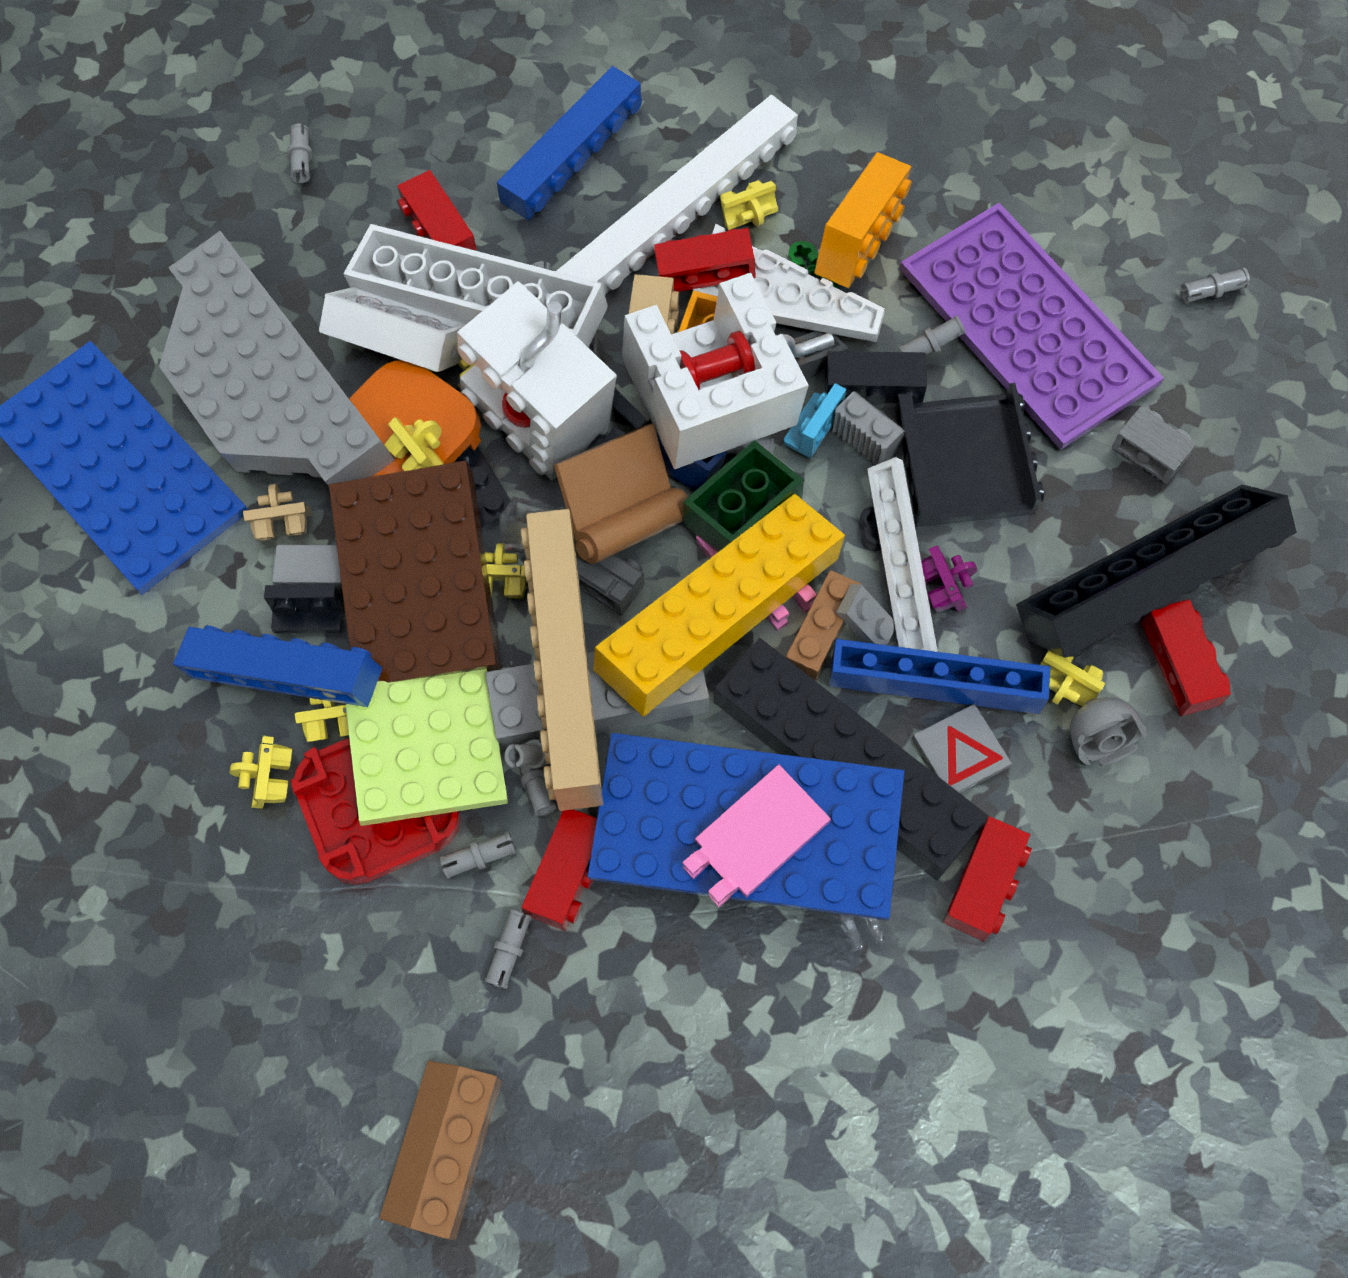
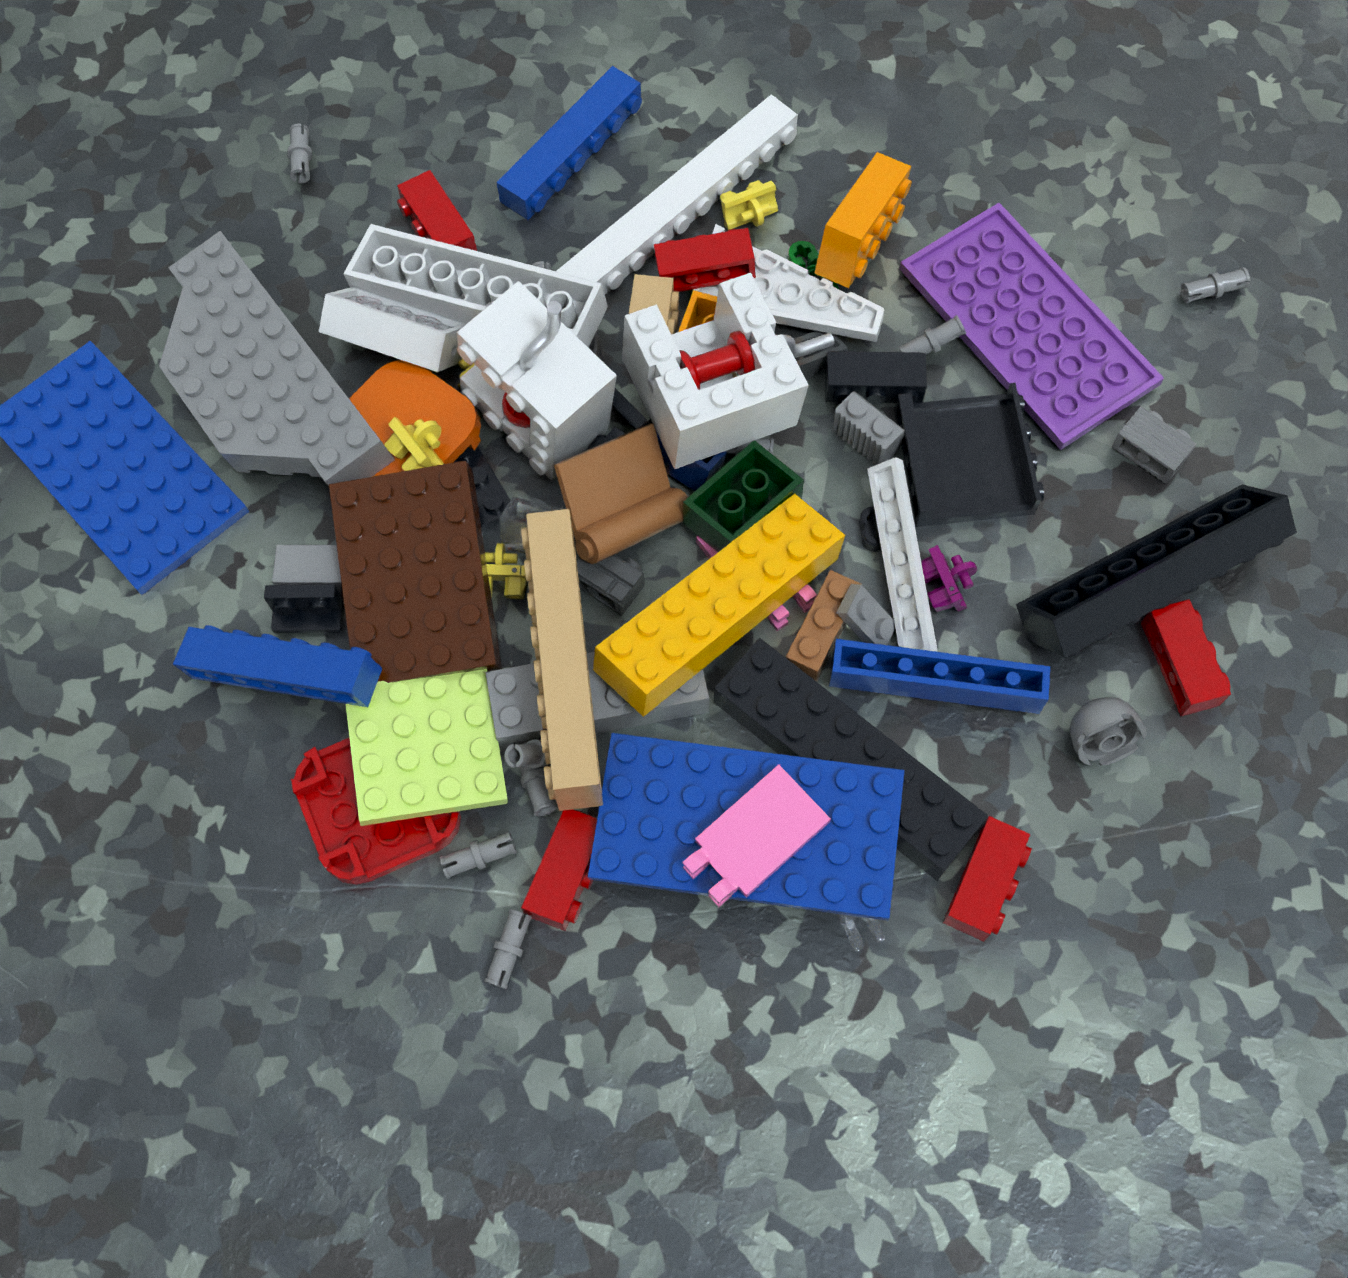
(262, 519): tan hips -> none
(265, 789): light yellow hips -> none
(315, 720): light yellow hips -> none
(441, 1149): medium nougat slope -> none
(815, 421): medium azure bracket -> none
(962, 749): light grey tile -> none
(1071, 681): light yellow hips -> none

